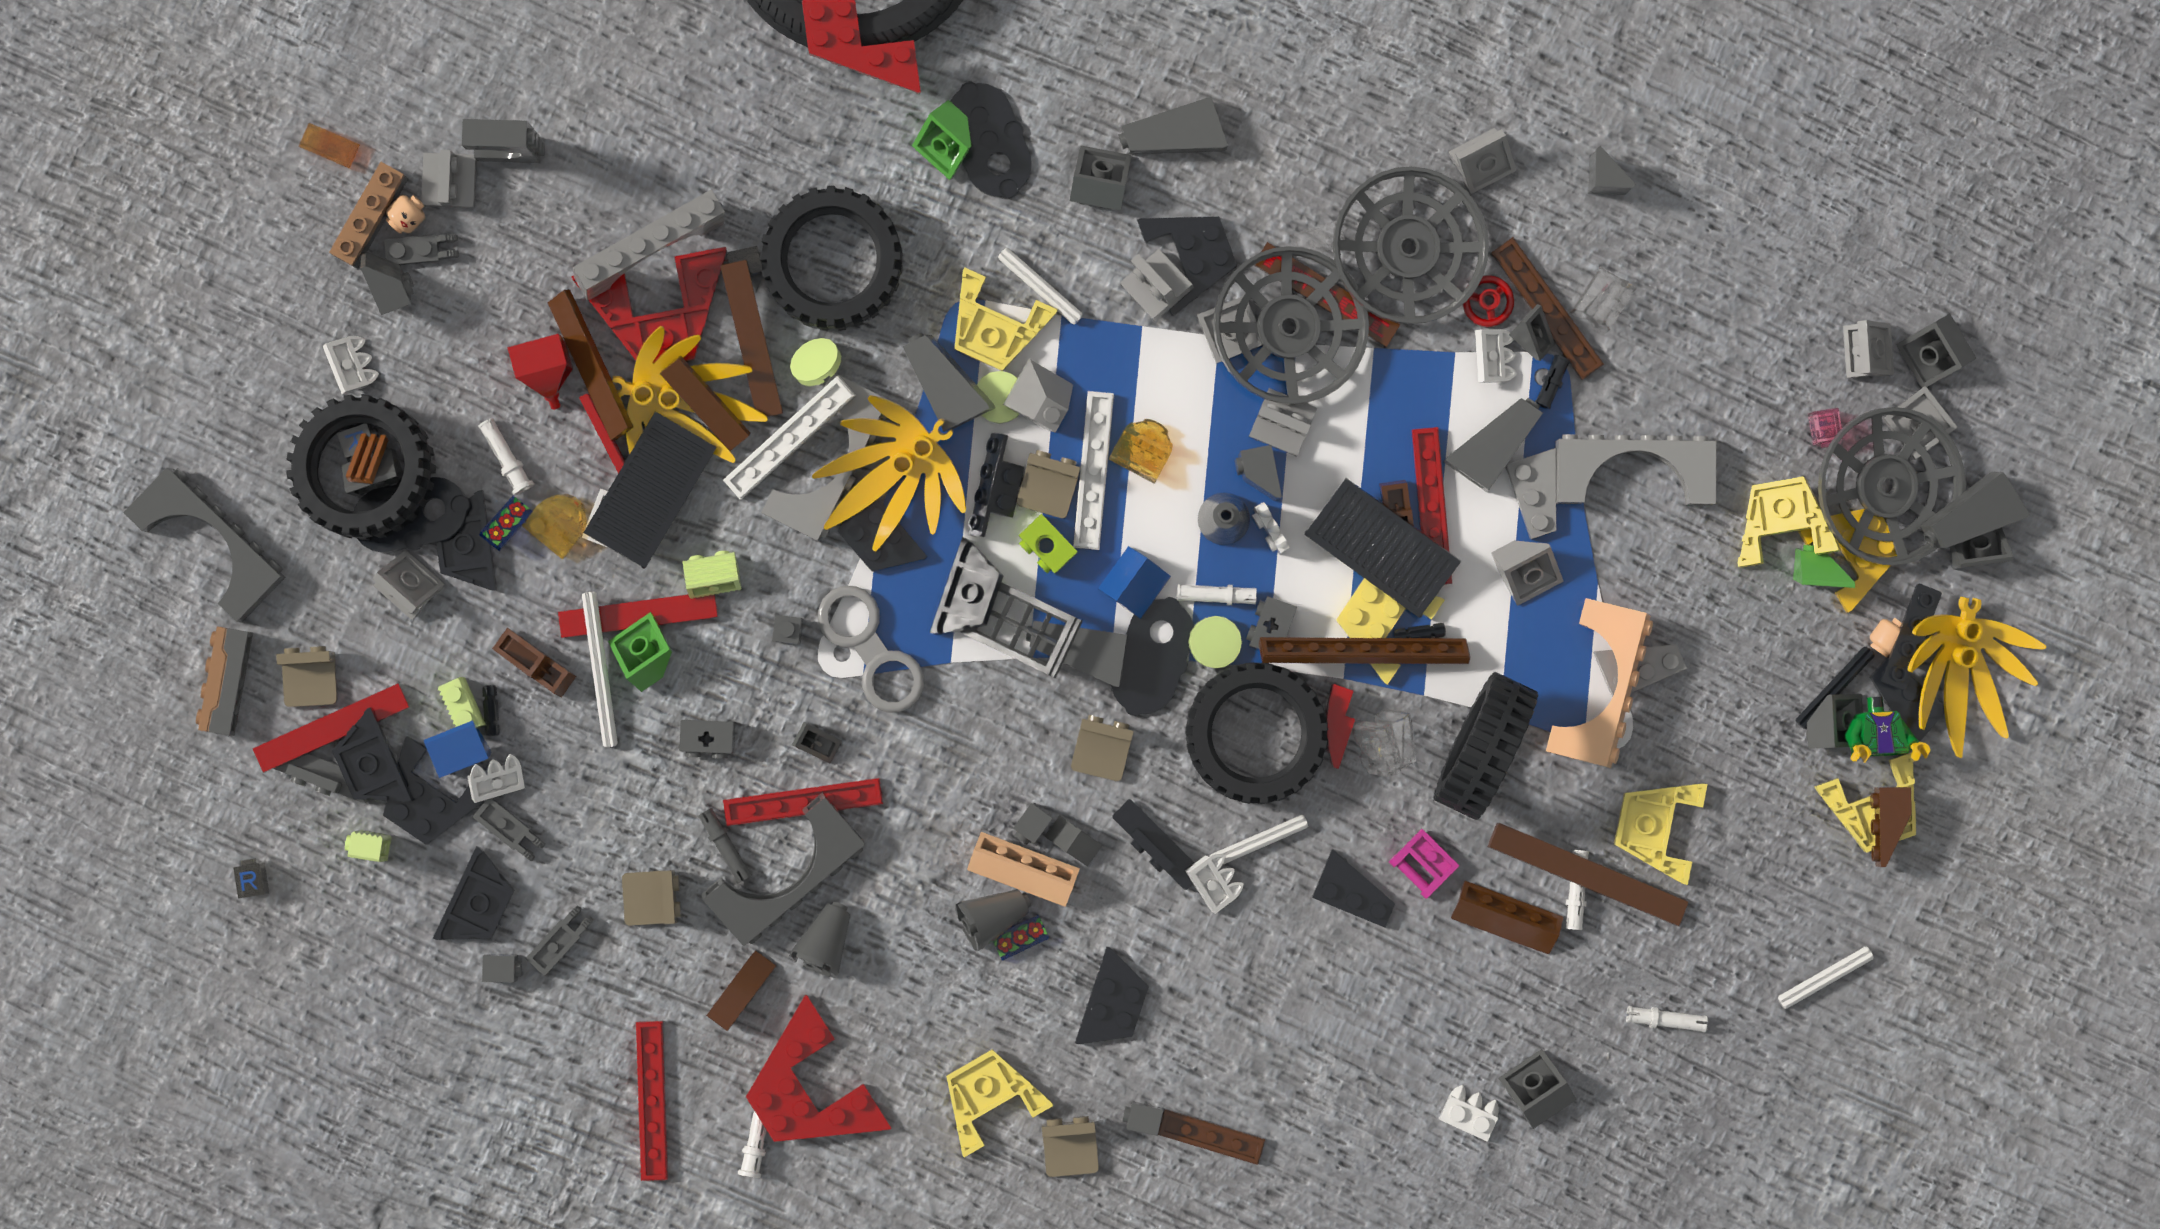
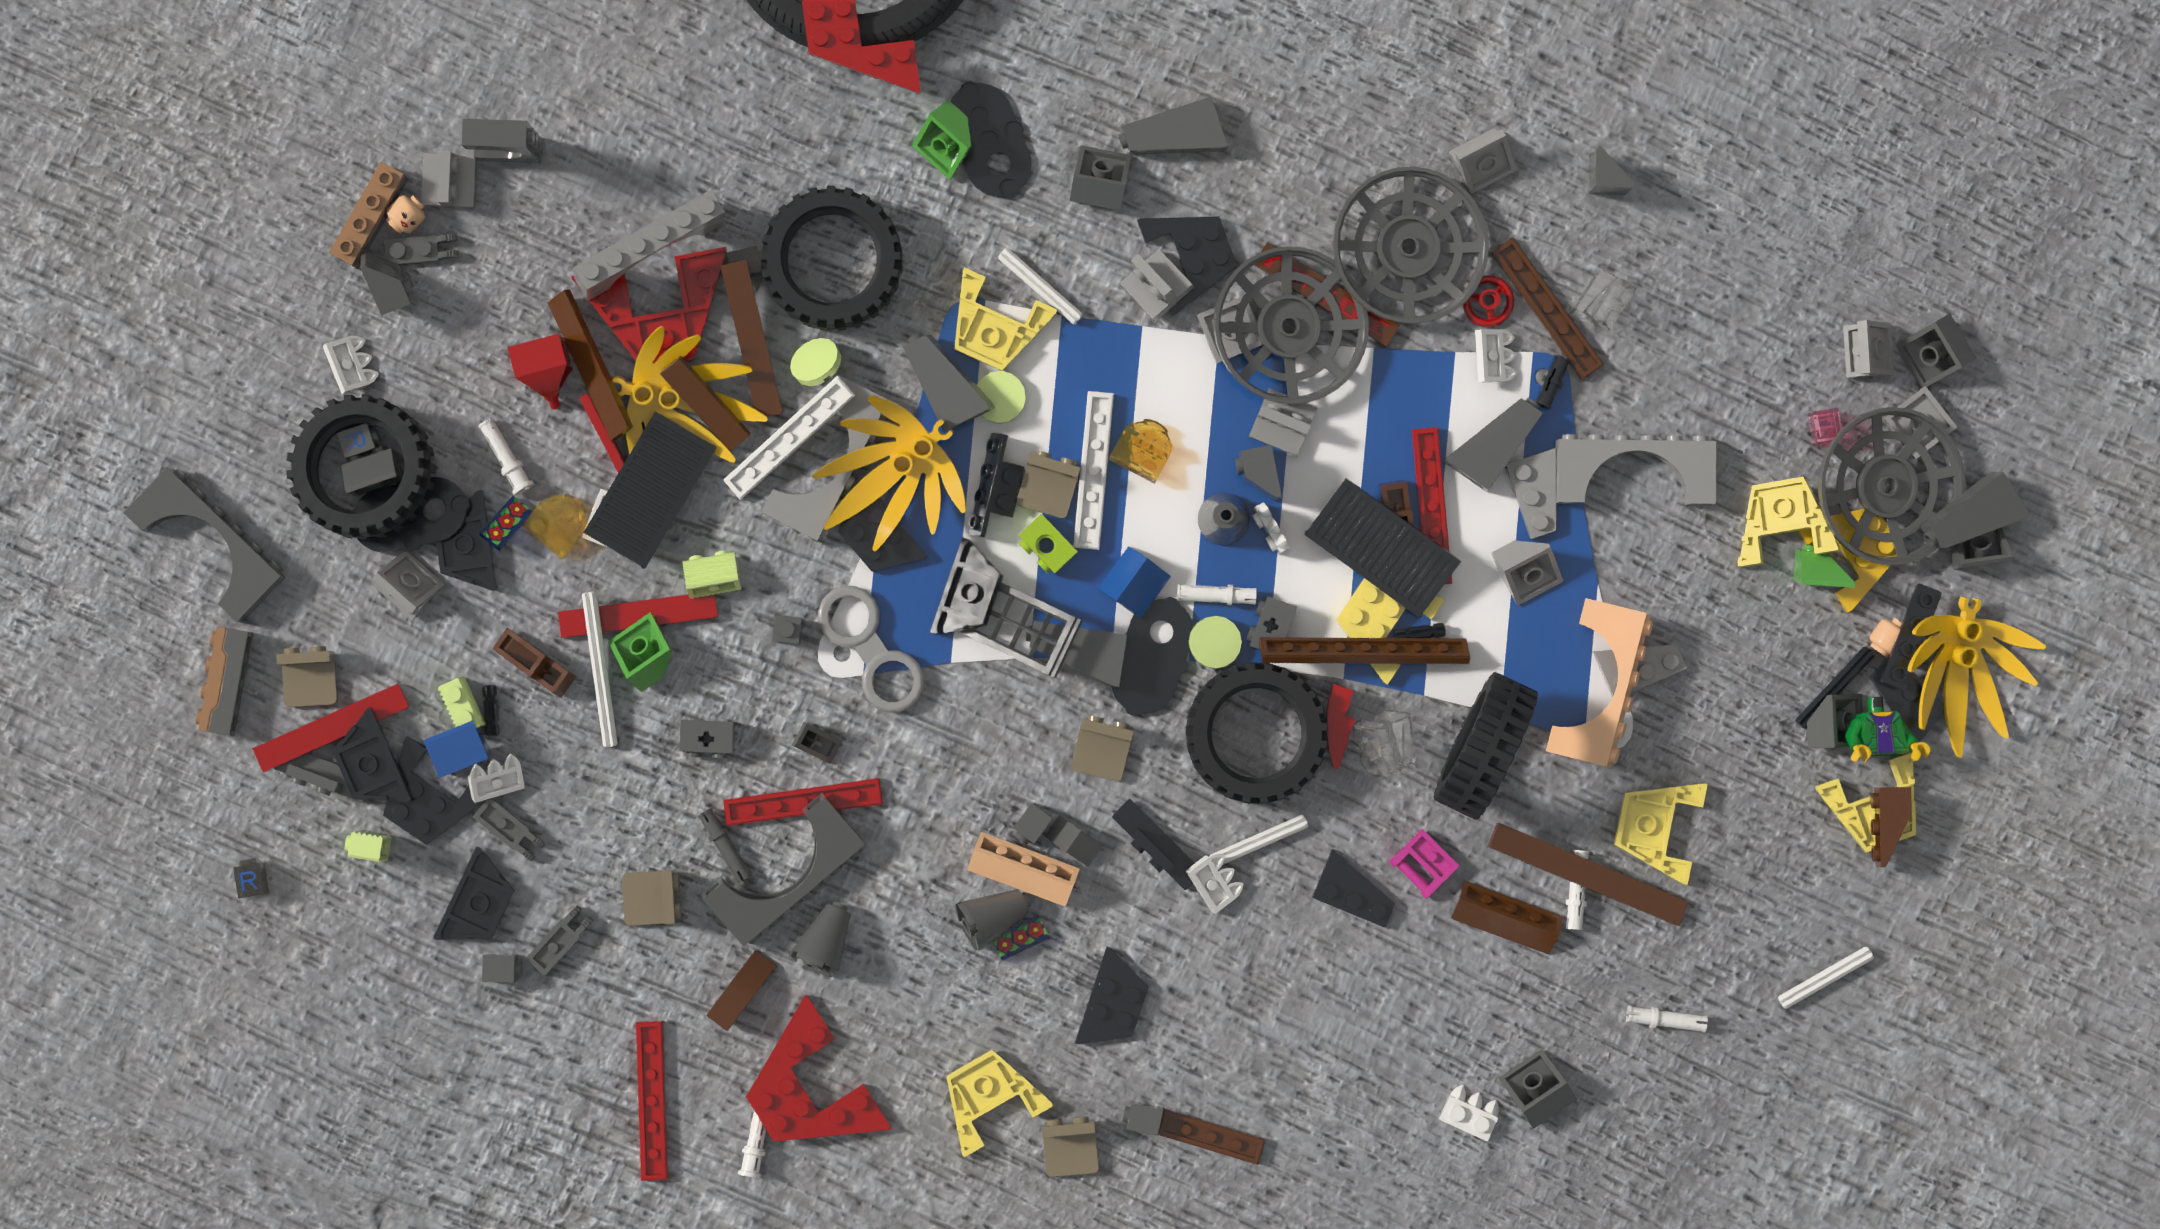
(329, 145): clear orange slope -> none
(362, 458): dark orange tile -> none
(1040, 396): light grey slope -> none
(1534, 334): dark grey slope -> none

